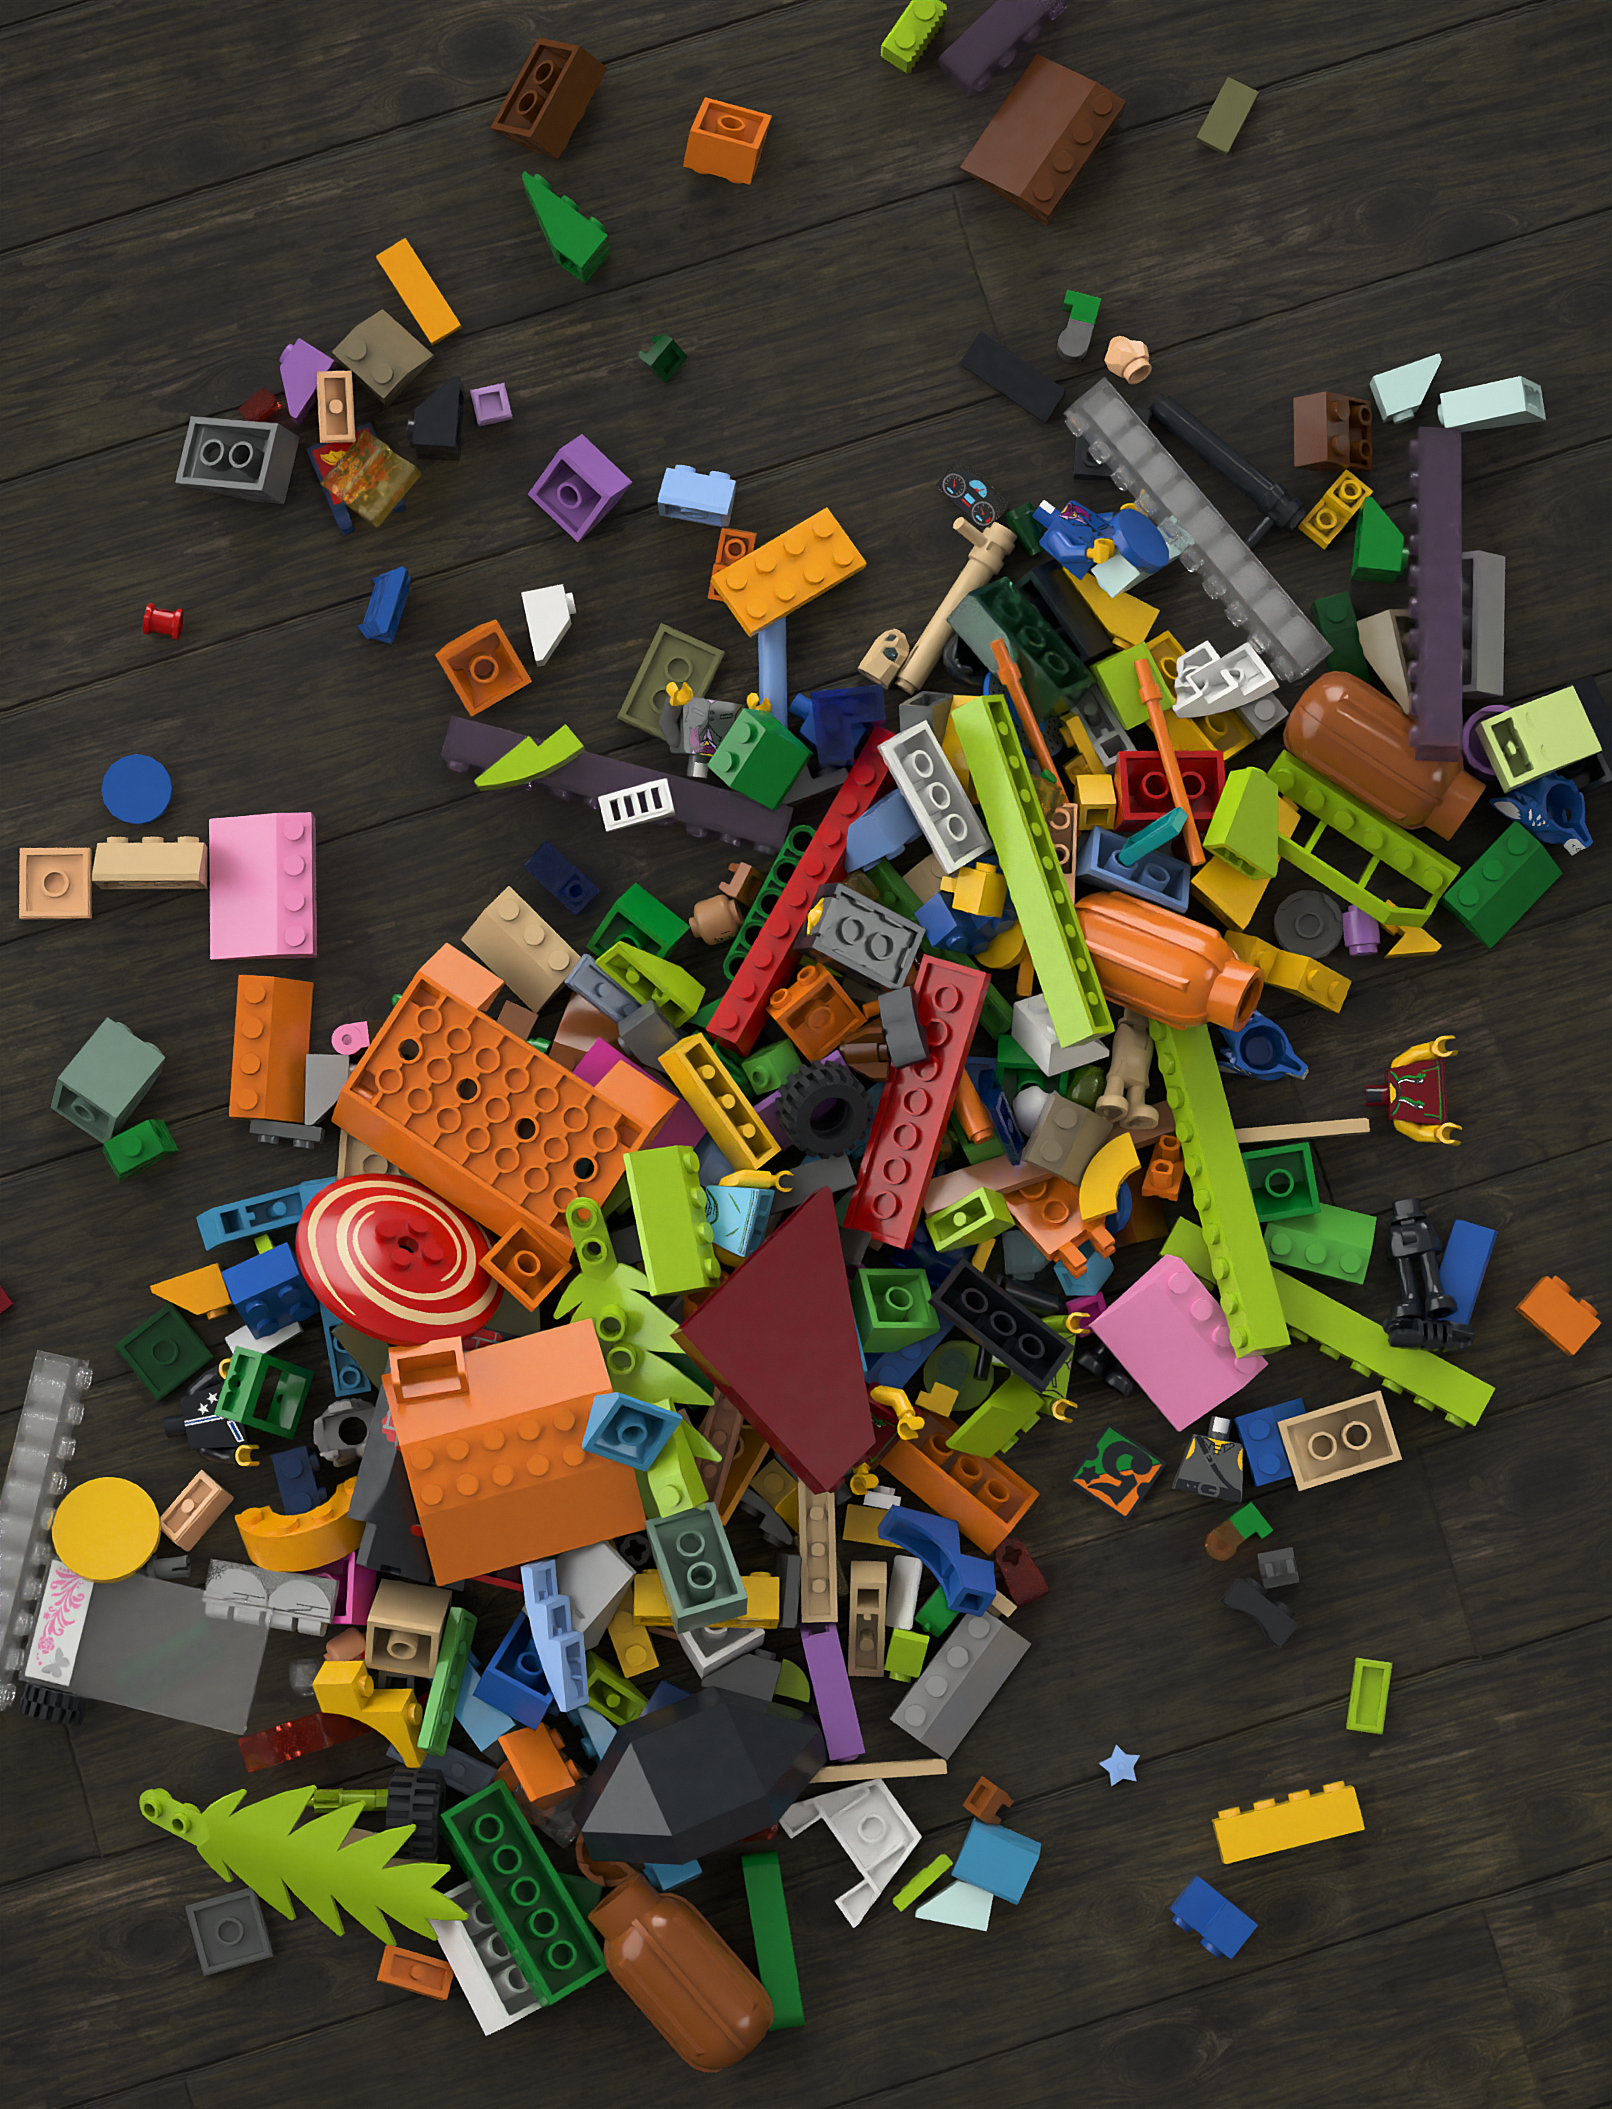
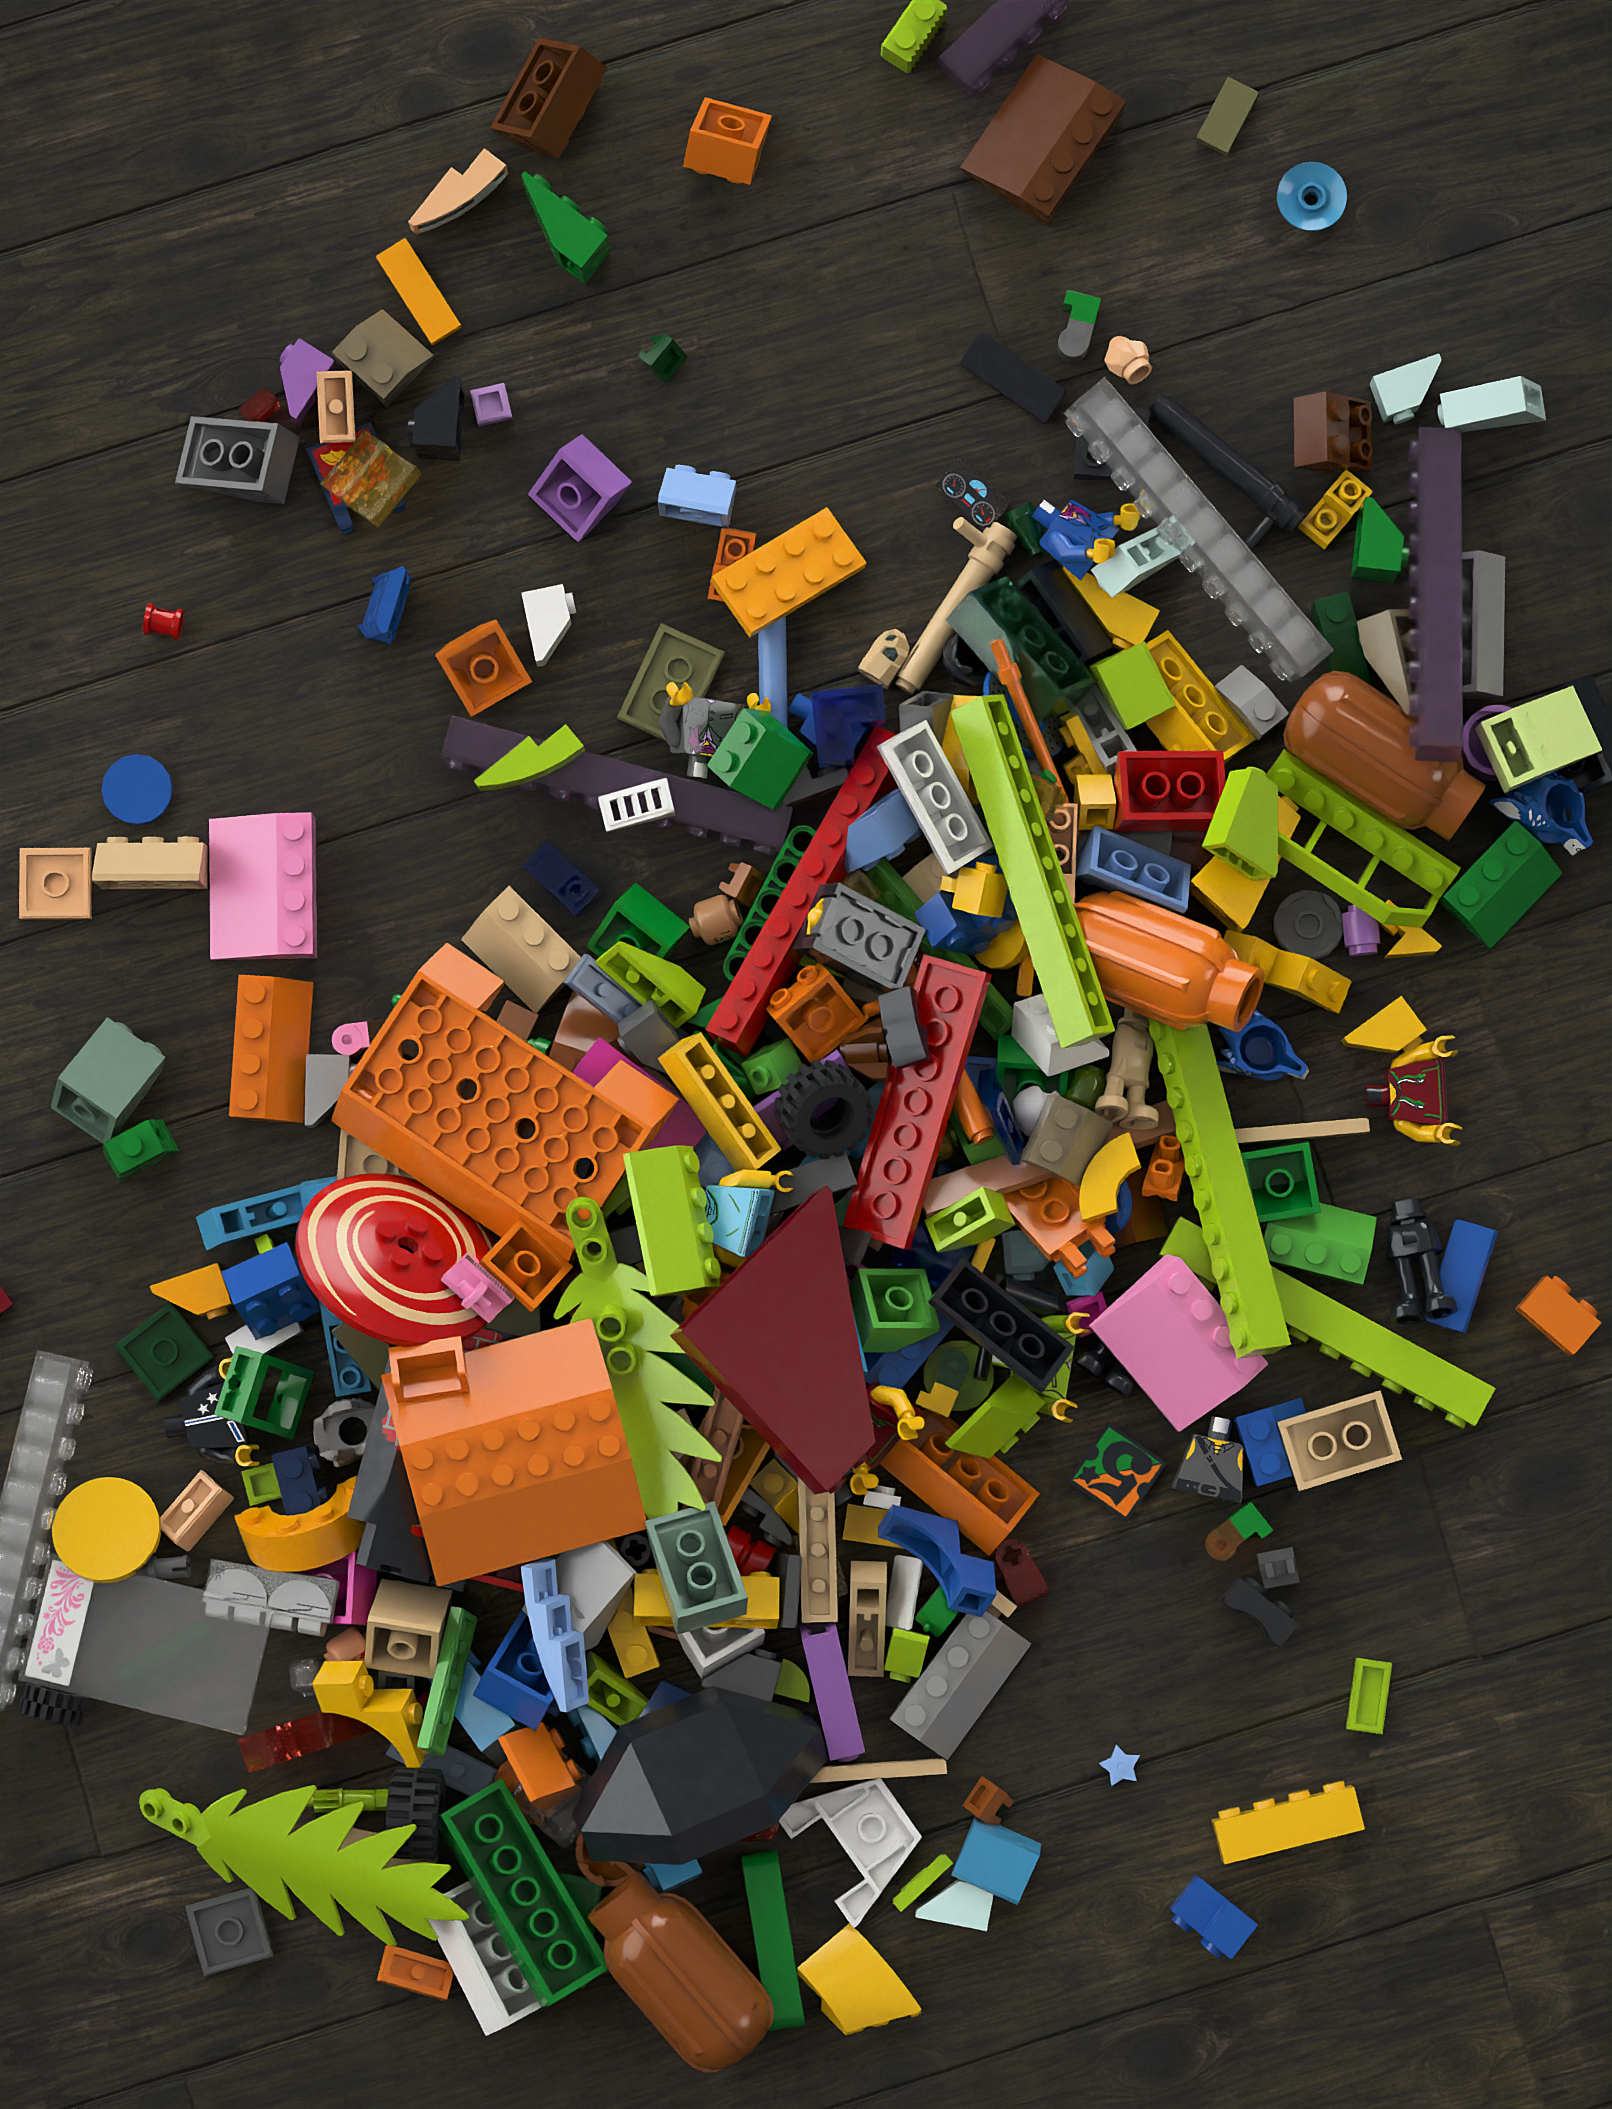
(261, 1484): none -> lime tile
(302, 1135): dark grey plate -> none
(459, 192): none -> light nougat slope
(477, 1288): none -> bright pink hips
(628, 1429): dark azure slope -> none
(674, 1473): lime slope -> none
(749, 1556): none -> red wheel
(856, 1984): none -> yellow slope
(1139, 540): blue tile -> none
(1151, 697): orange bar -> none
(1153, 836): teal tile -> none
(1219, 684): white slope -> none
(1315, 180): none -> dark azure dish
(1389, 1030): none -> yellow slope
(1428, 1334): black hinge -> none

